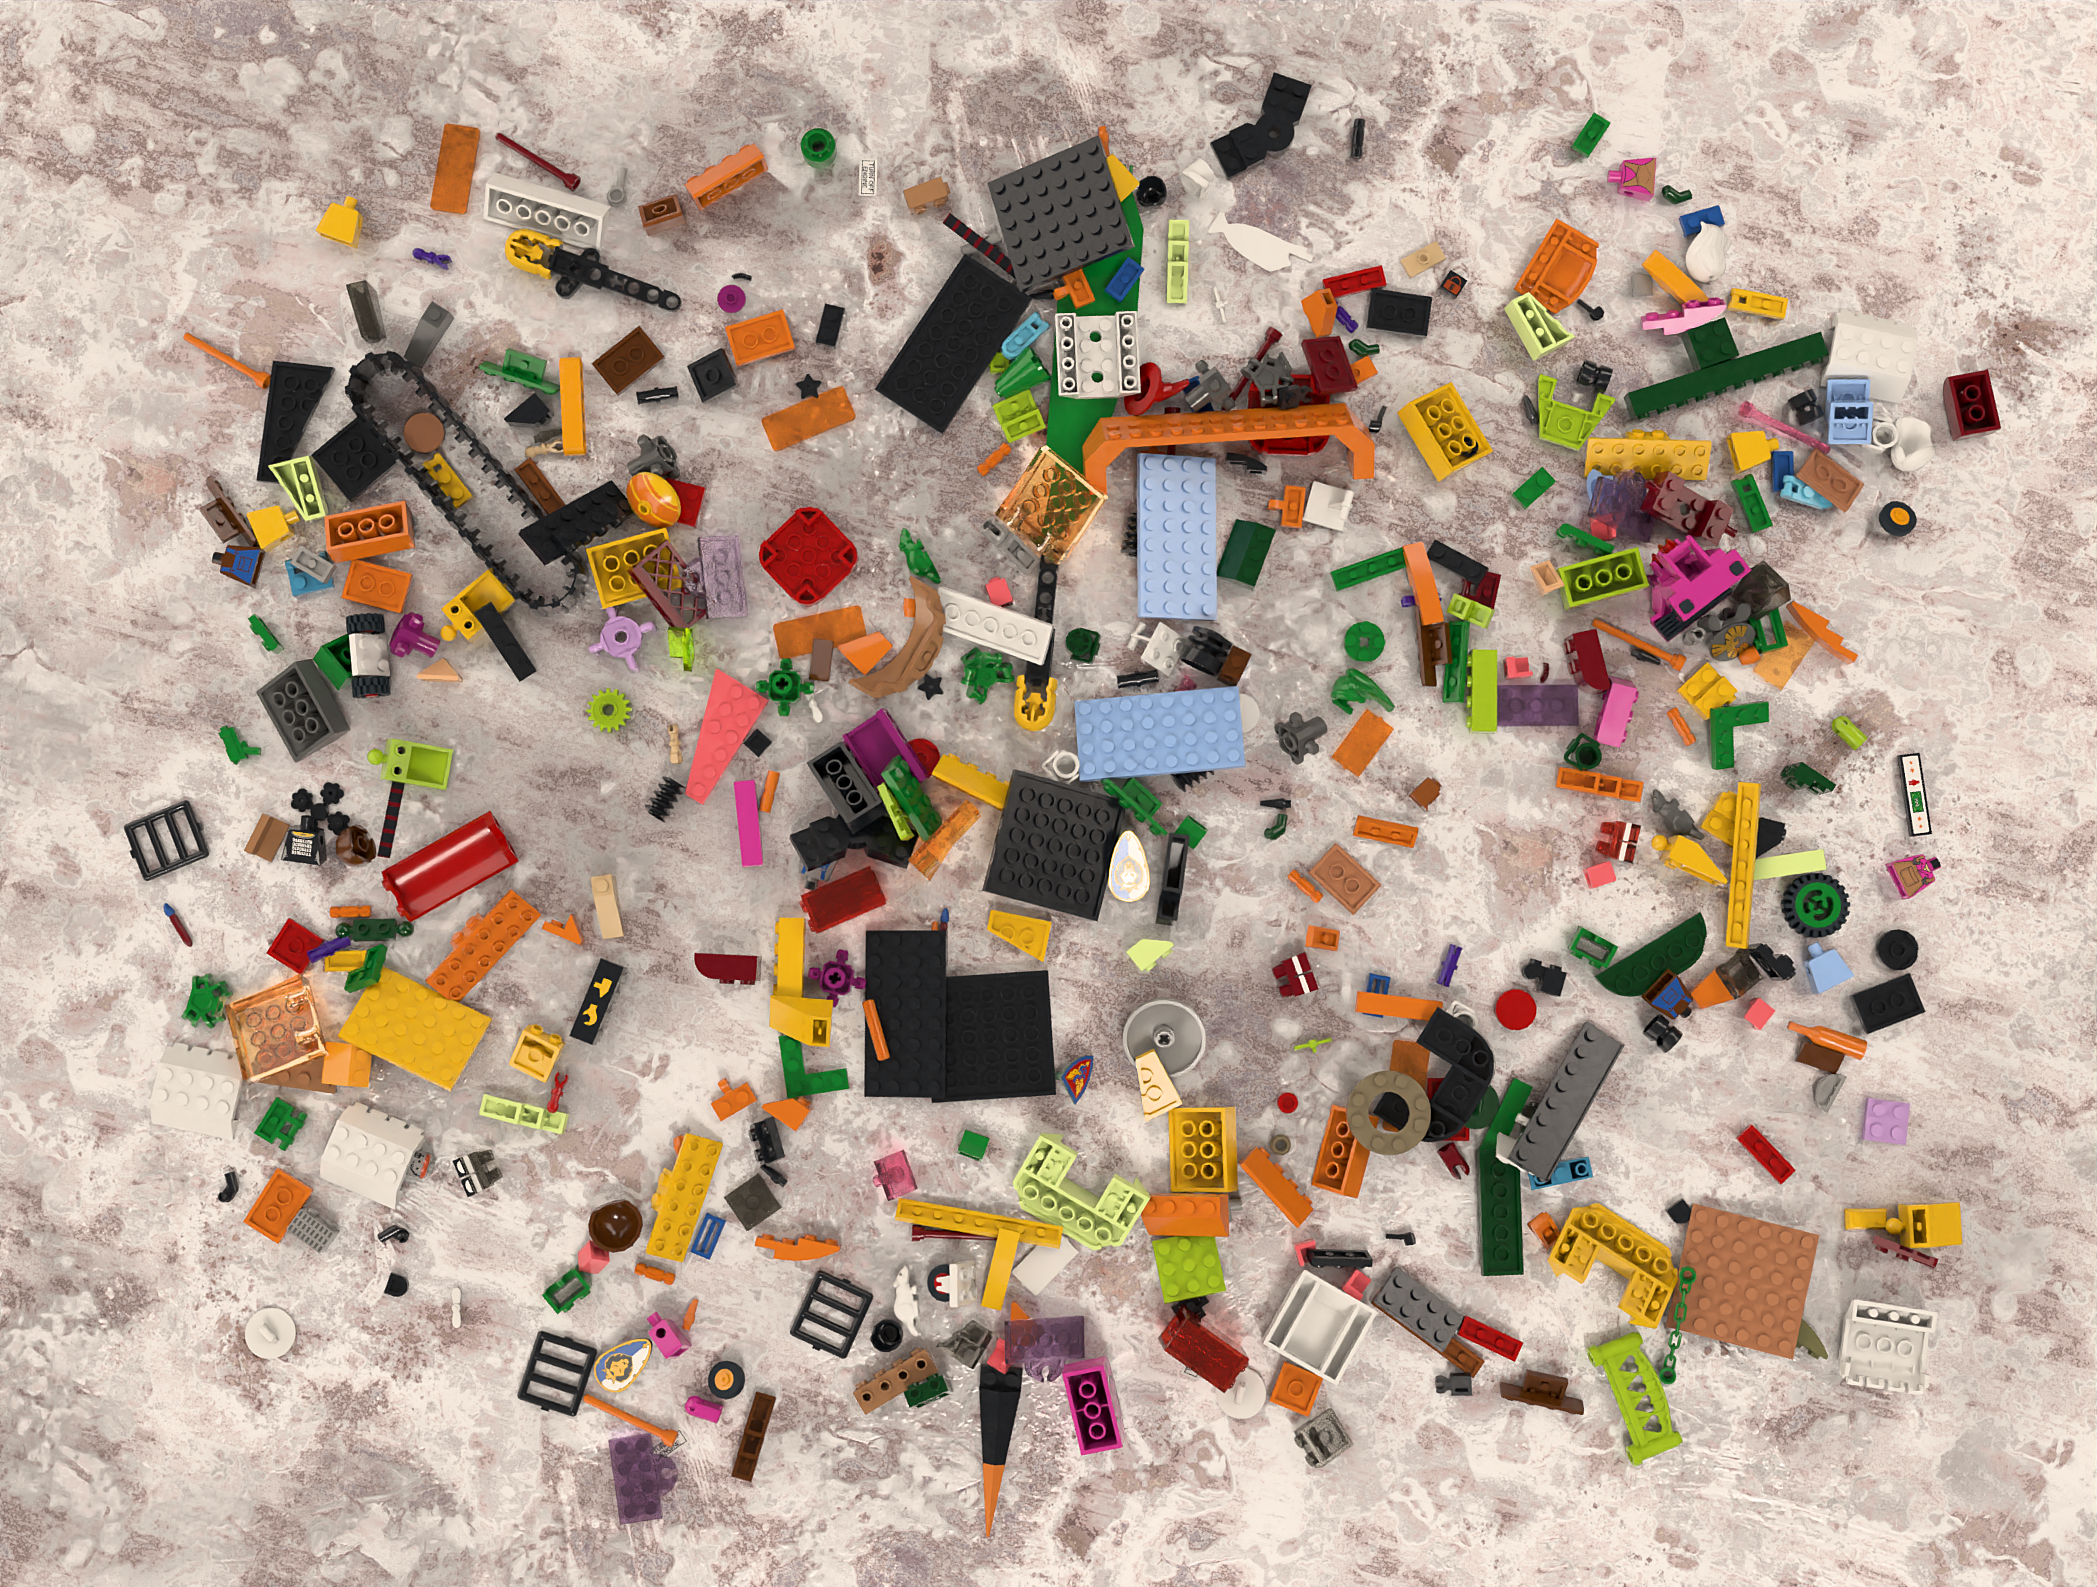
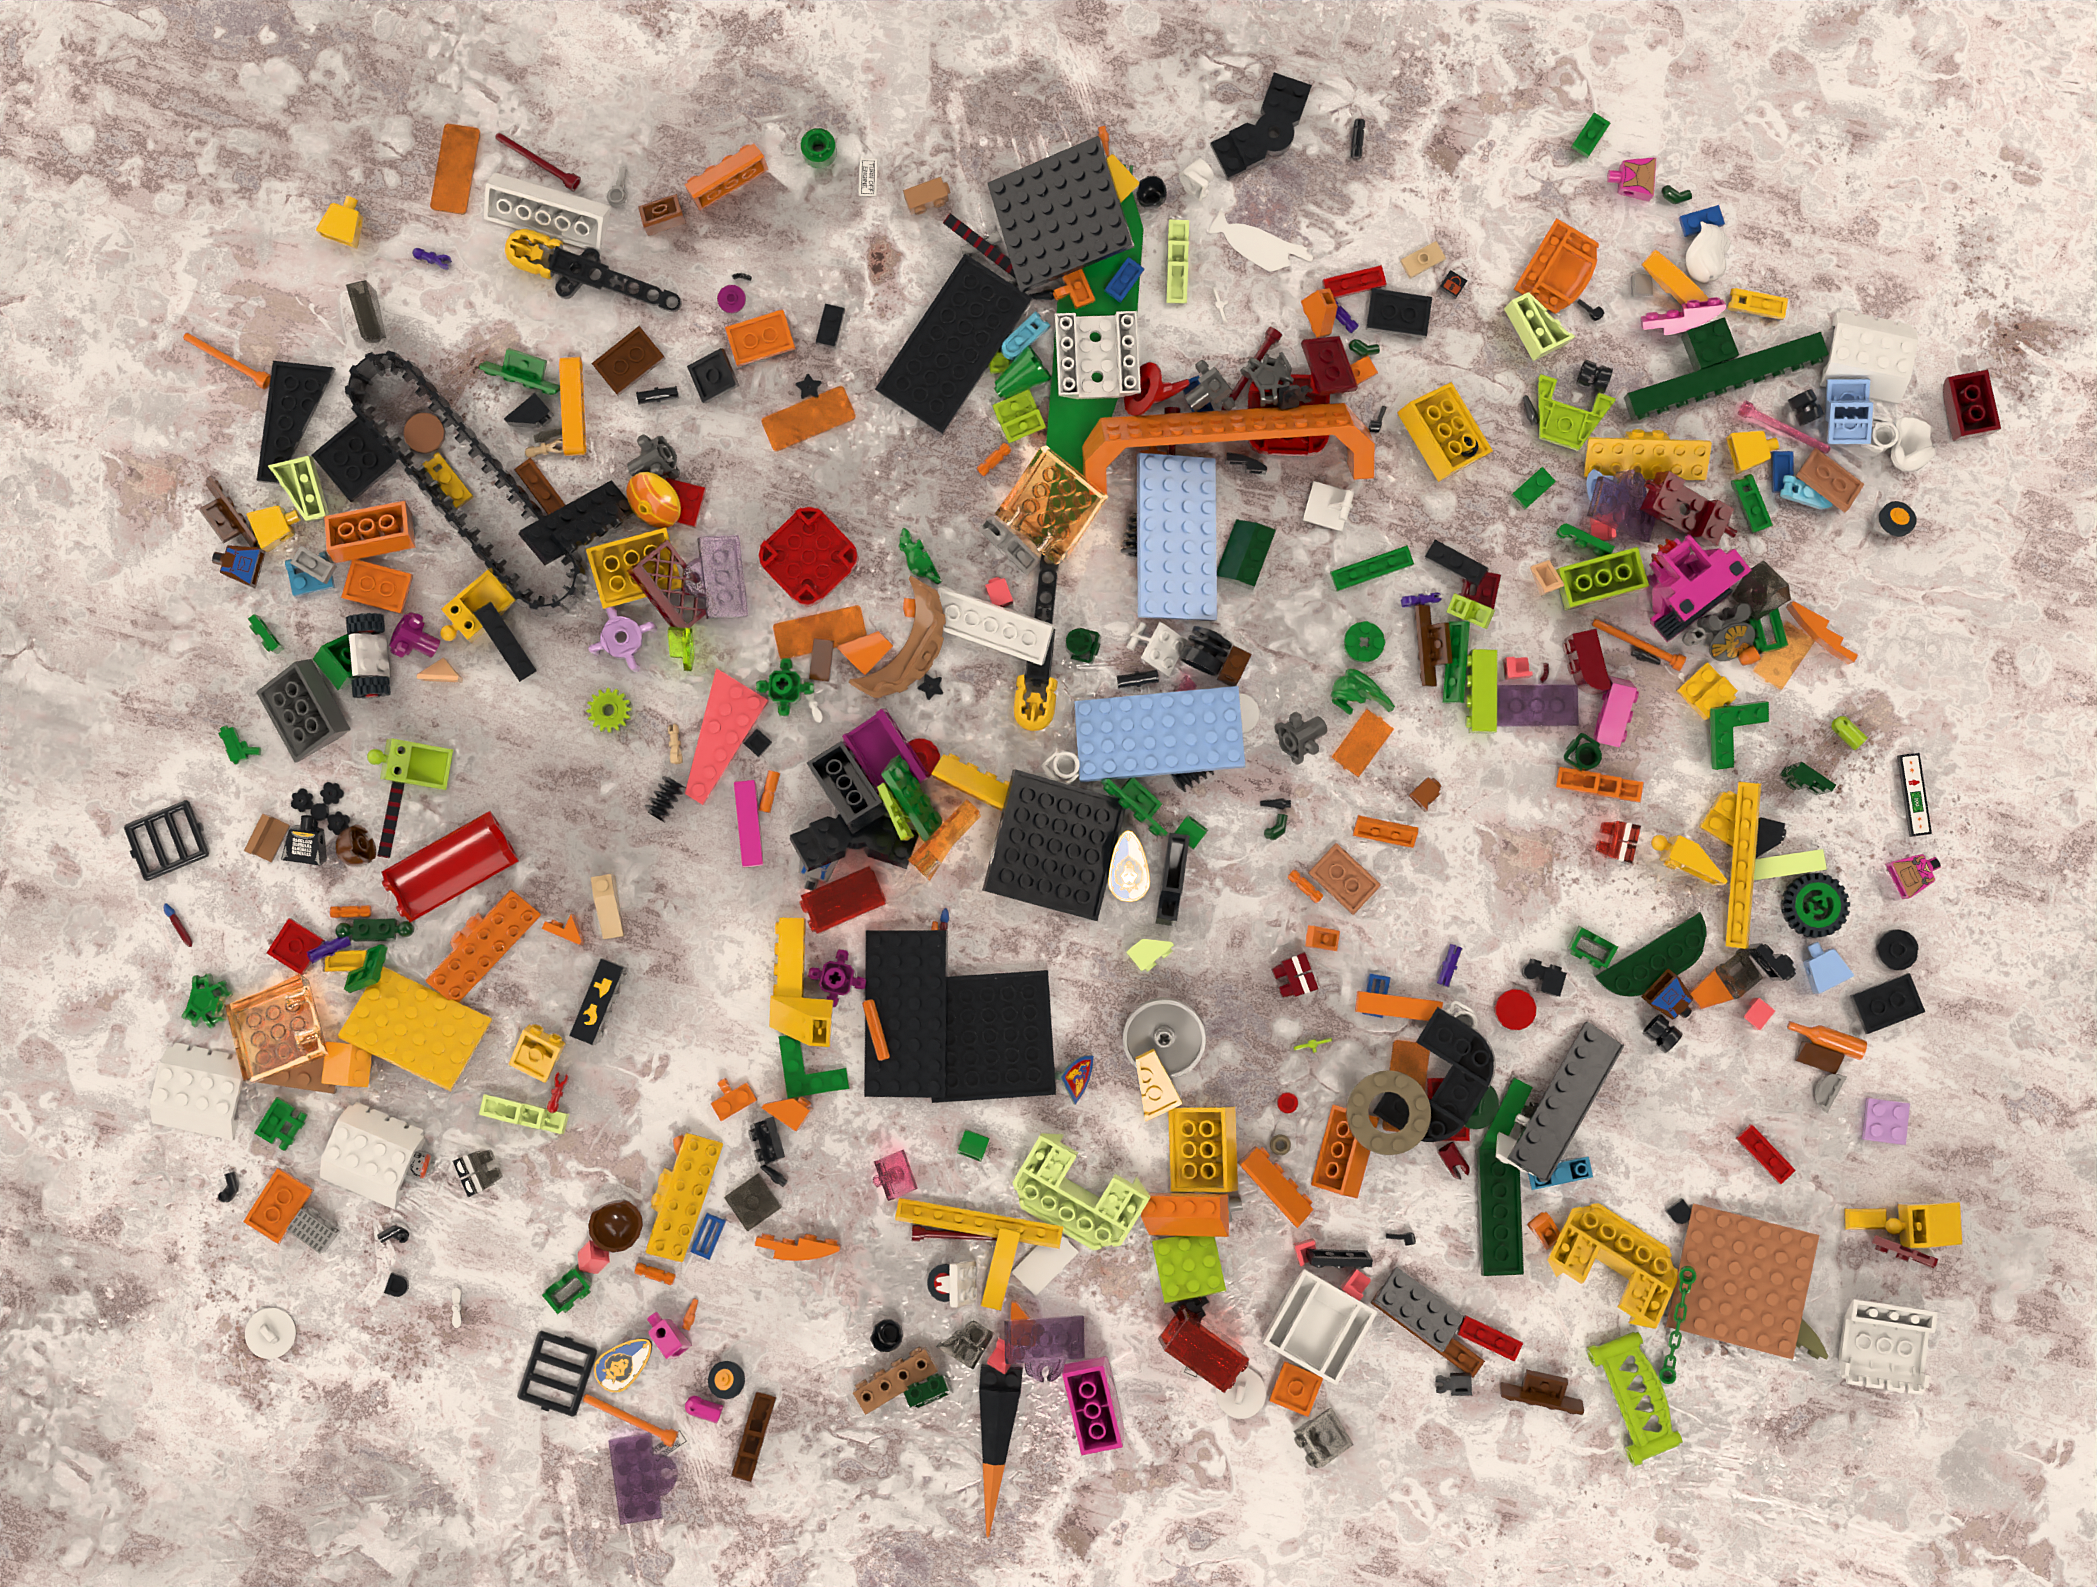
(428, 334): dark grey slope -> none
(729, 967): dark red brick -> none
(859, 1315): black bar -> none
(905, 1306): white animal -> none
(983, 674): green piece -> none
(1021, 931): yellow wing -> none
(1291, 506): orange plate -> none
(1423, 583): orange slope -> none
(1599, 875): coral panel -> none
(1676, 821): dark grey animal -> none
(1681, 726): orange axle -> none

